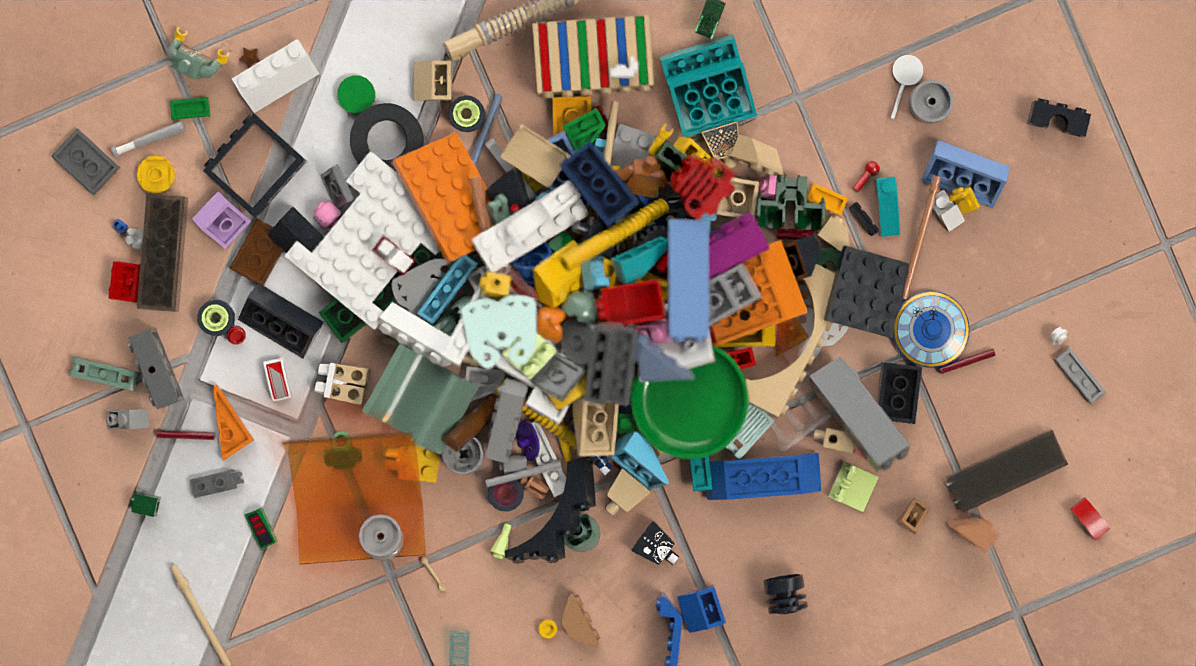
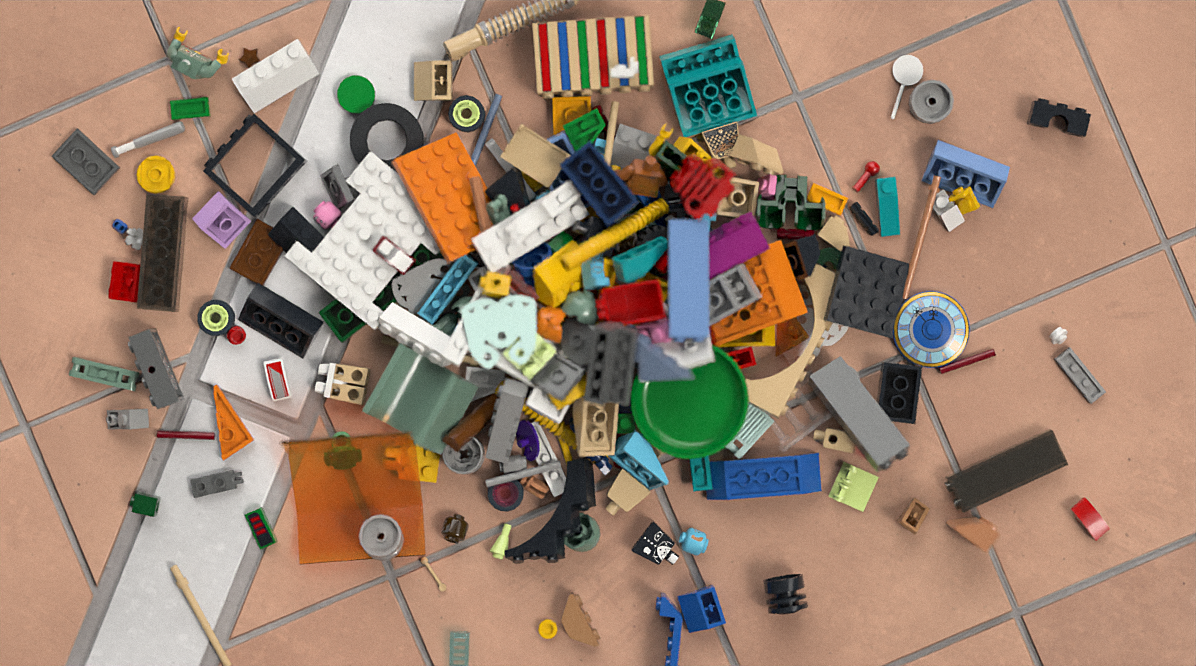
(454, 529): none -> dark brown head
(693, 541): none -> medium azure head

